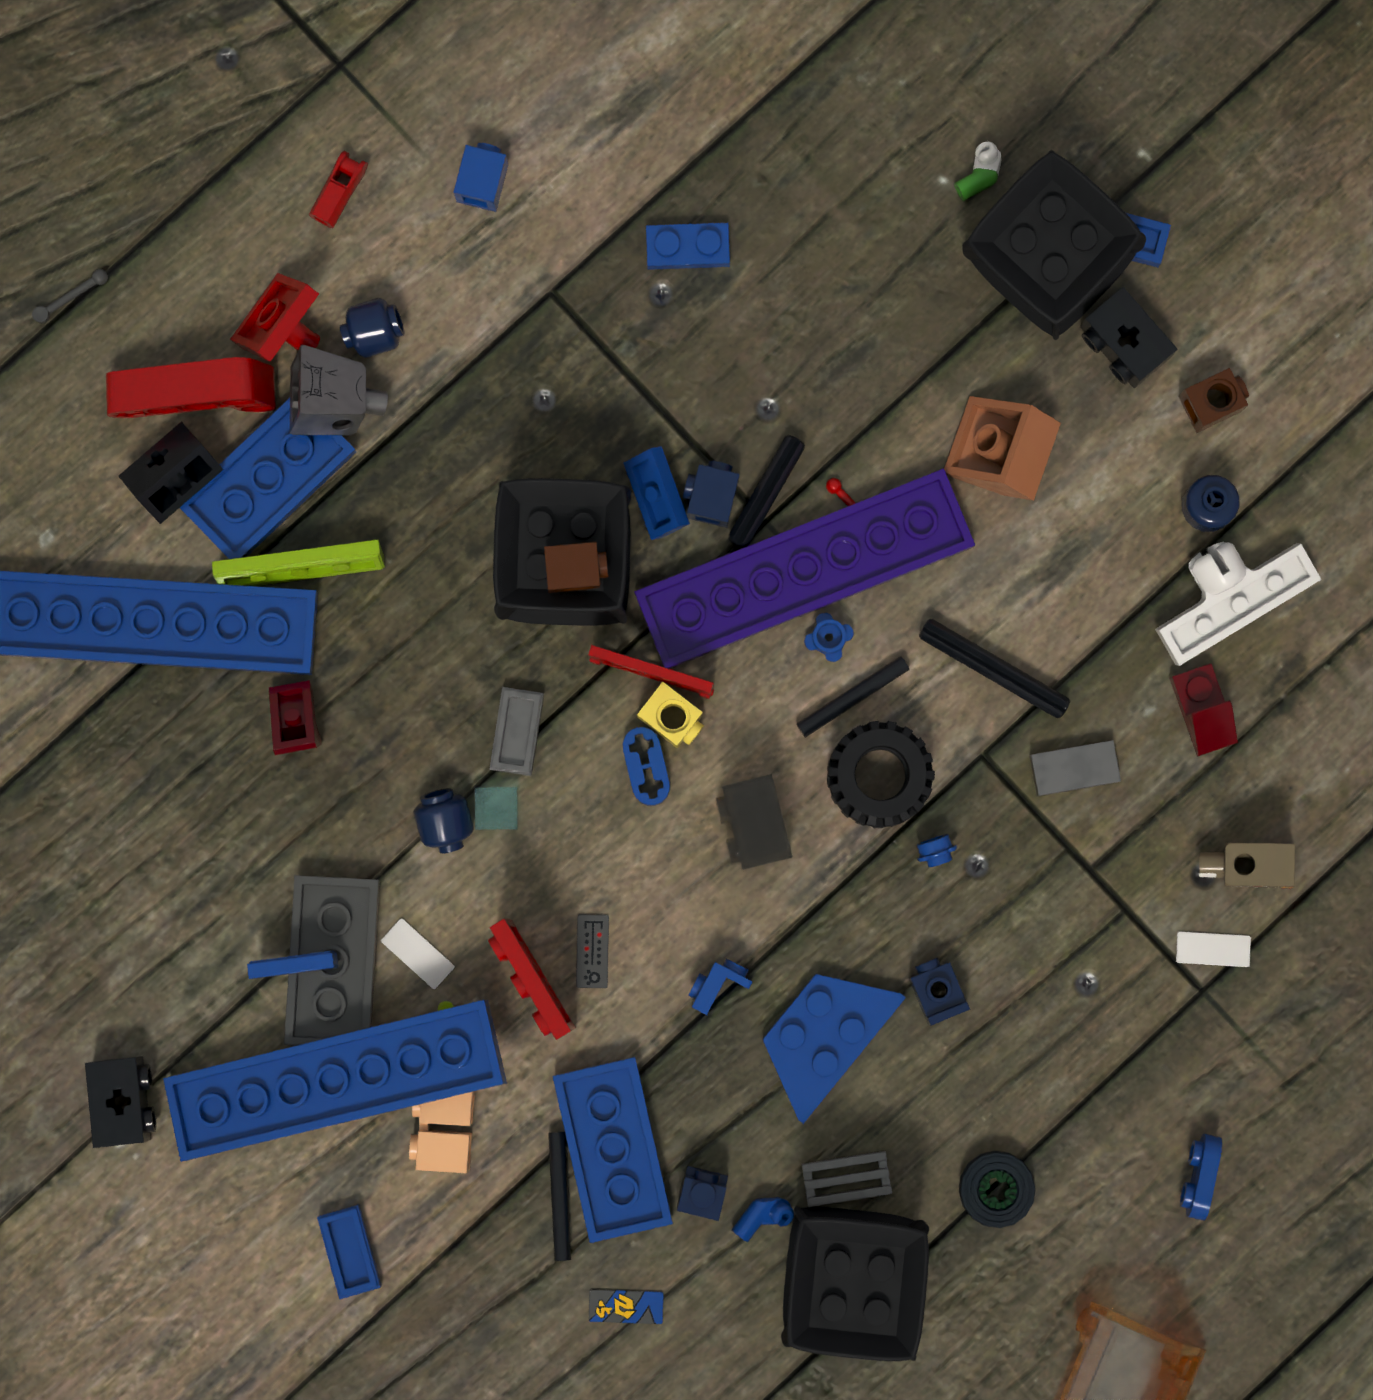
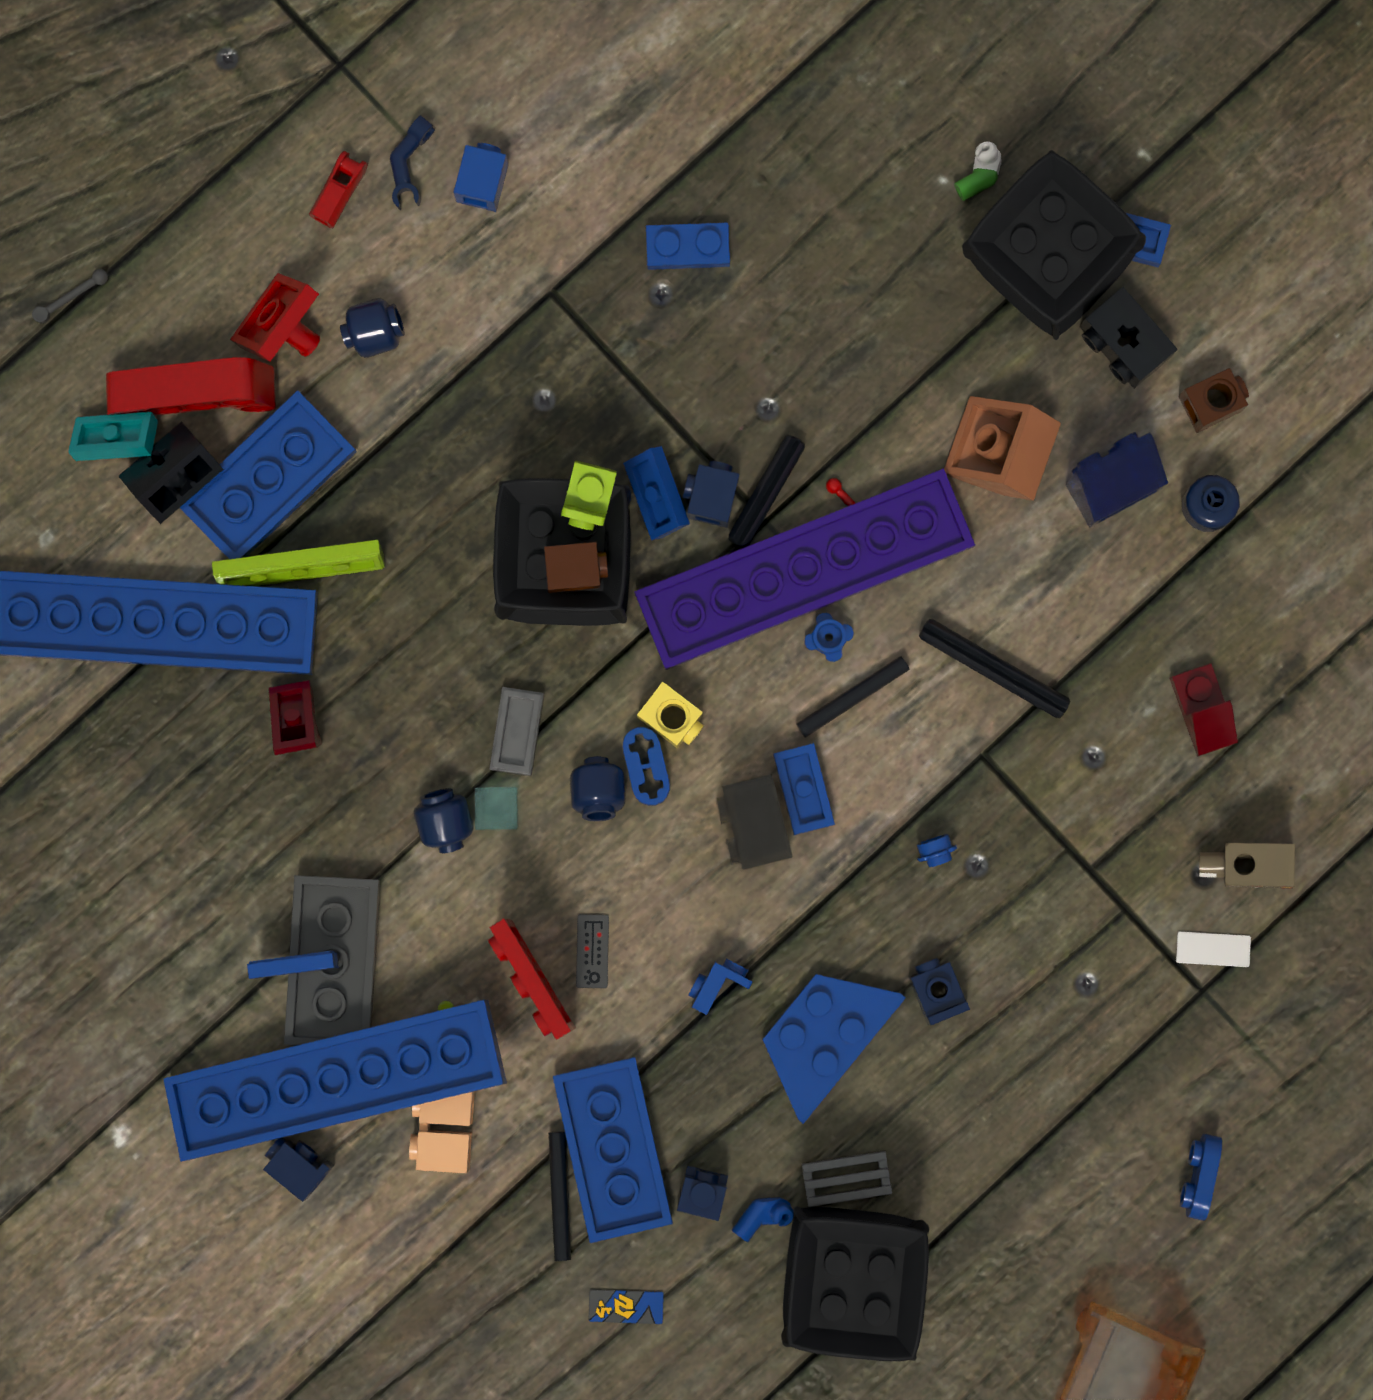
(108, 1121): black brick -> none
(113, 436): none -> teal plate
(296, 1167): none -> dark blue brick
(330, 394): flat silver torso -> none
(349, 1251): blue tile -> none
(416, 135): none -> dark blue arm
(417, 953): white sticker -> none
(588, 495): none -> lime bracket
(597, 789): none -> dark blue head
(602, 656): red window -> none
(803, 789): none -> blue plate
(910, 752): black tyre -> none
(1018, 1195): black bush -> none
(1075, 768): flat silver tile -> none
(1117, 480): none -> clear blue slope
(1233, 596): white plate -> none

